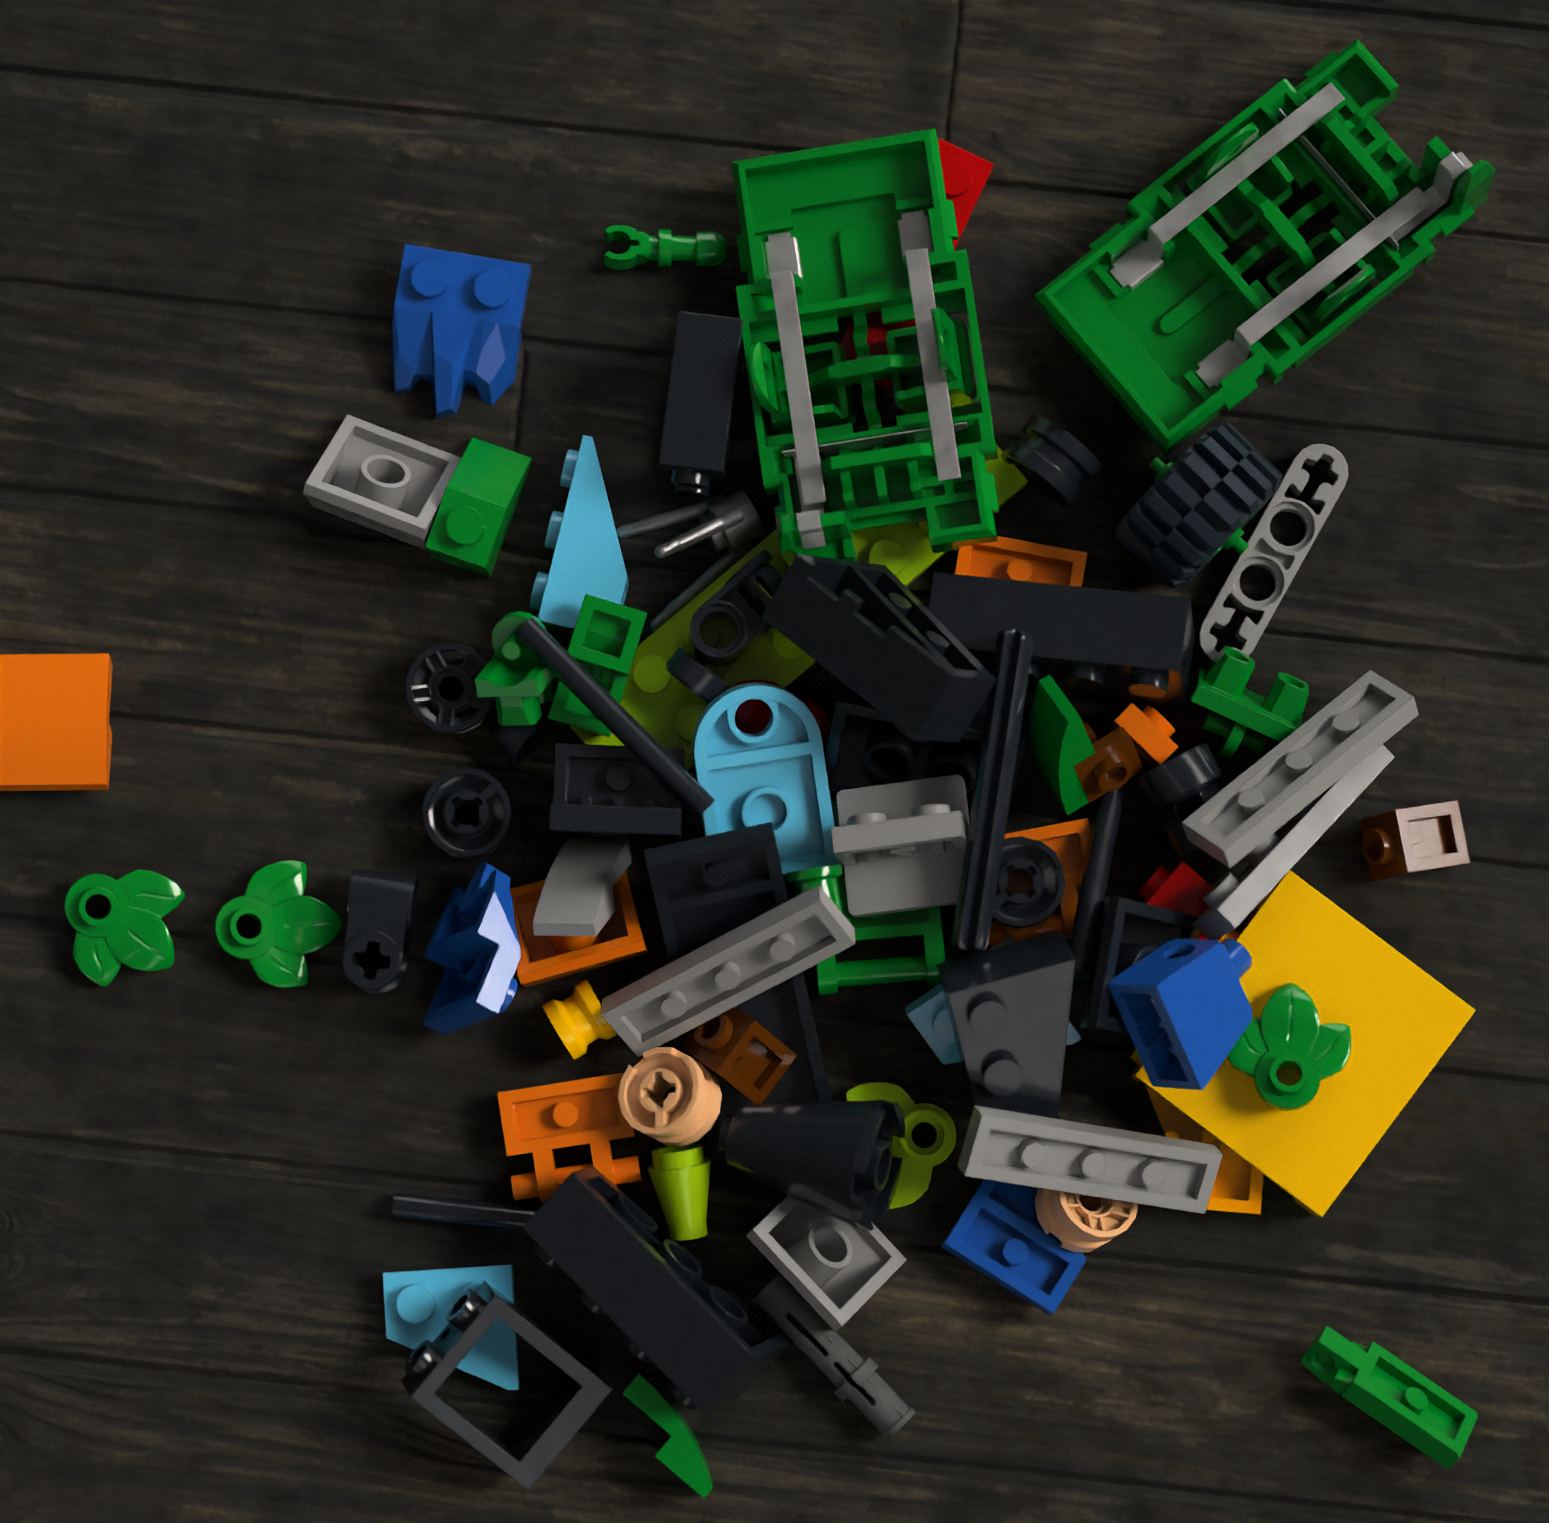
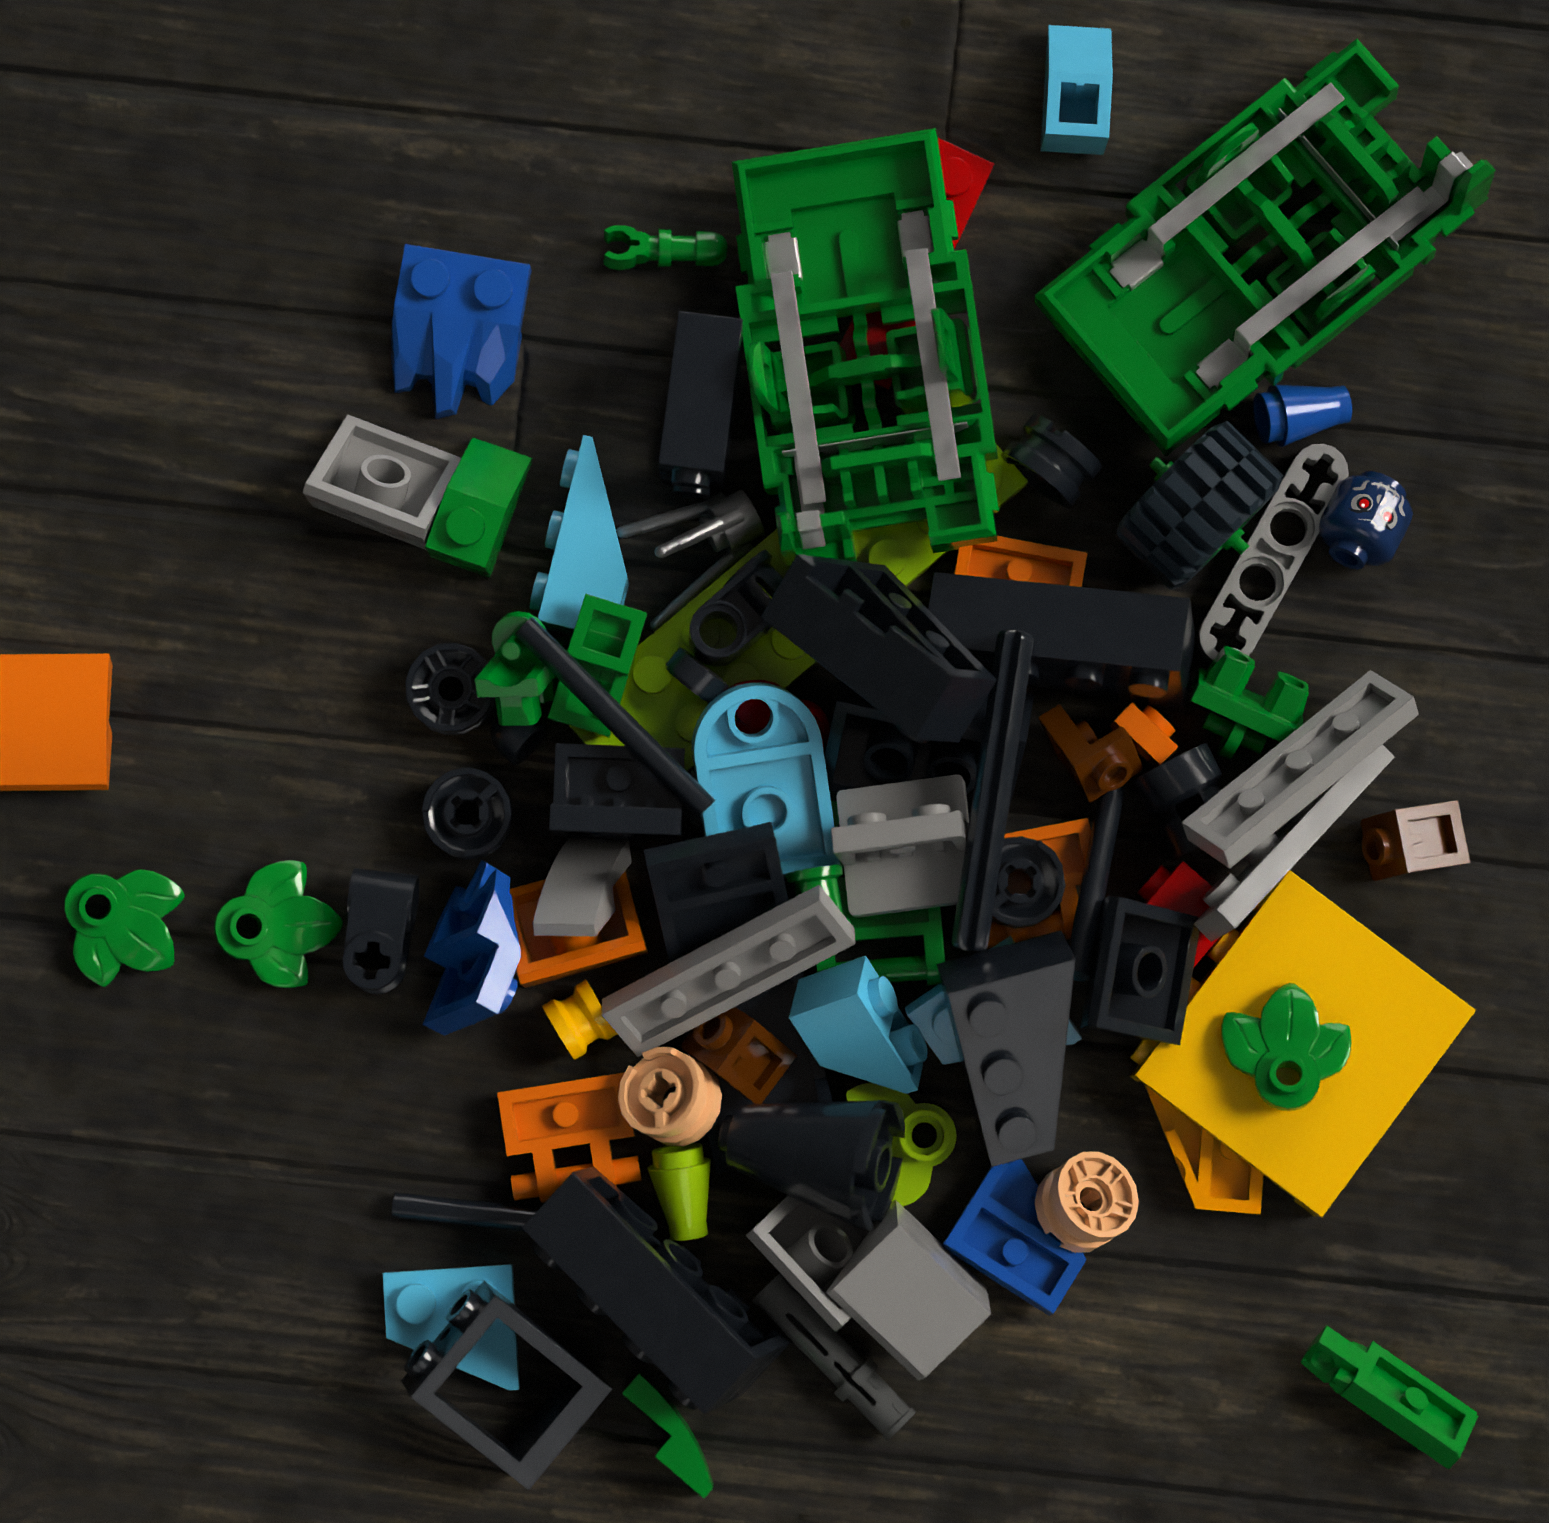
(856, 1026): none -> medium azure slope
(910, 1292): none -> light grey slope
(1058, 744): green slope -> none
(1077, 90): none -> medium azure slope
(1089, 1160): light grey plate -> none
(1185, 1008): blue torso -> none
(1296, 412): none -> blue cone
(1365, 520): none -> dark blue head

